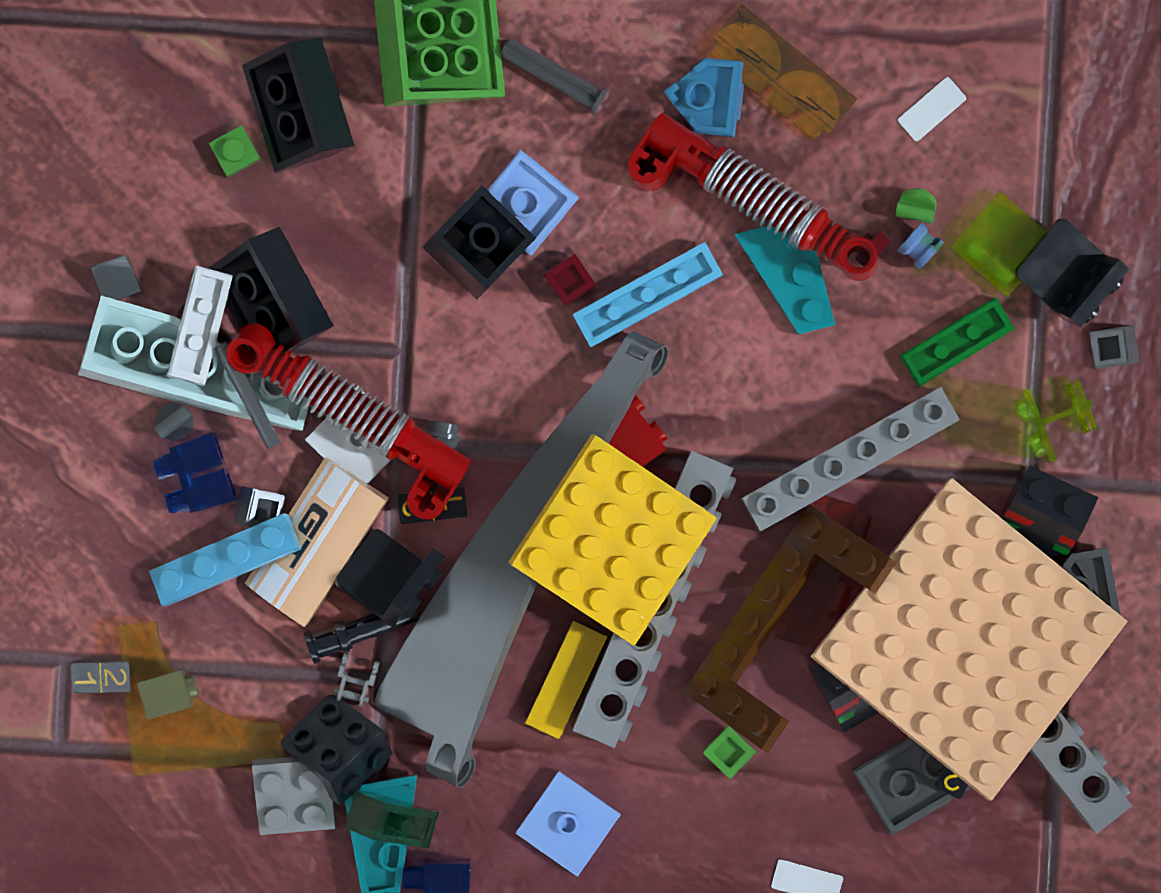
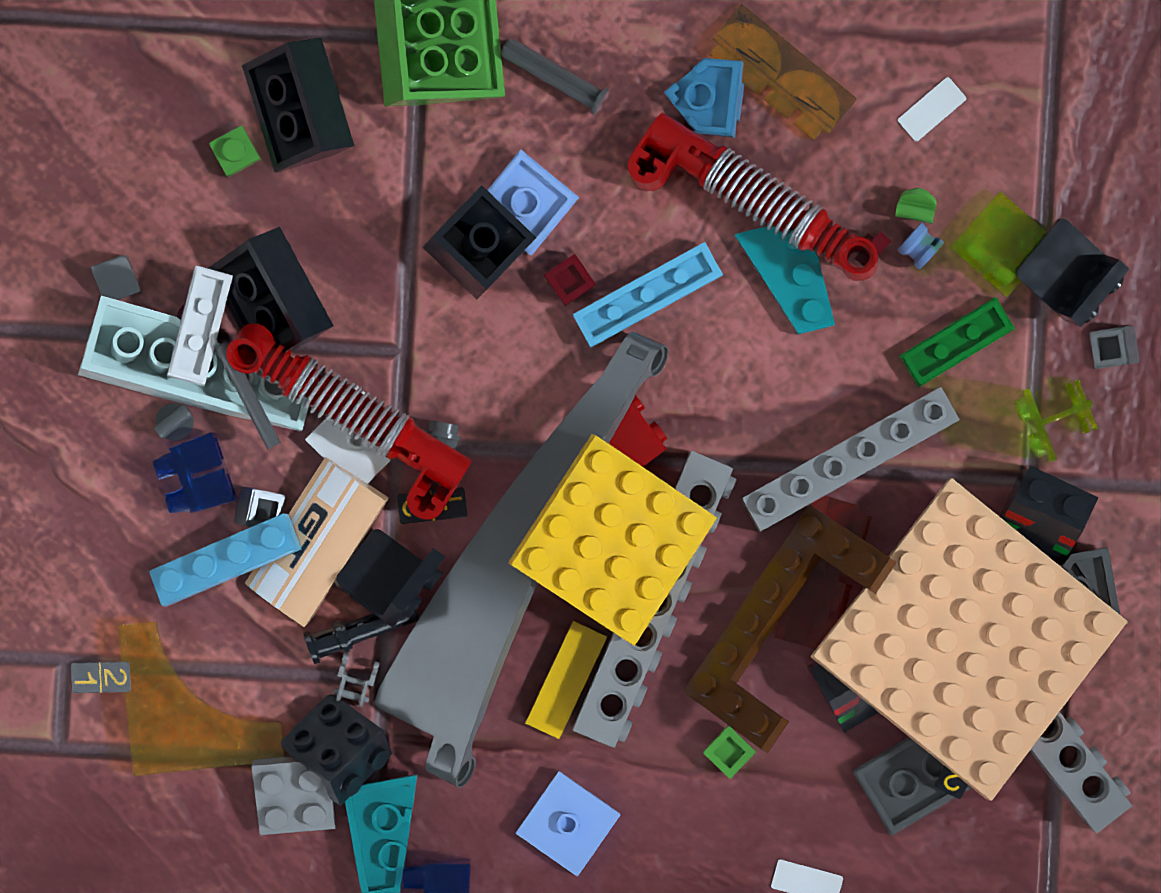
(168, 693): olive brick -> none
(391, 820): clear green slope -> none

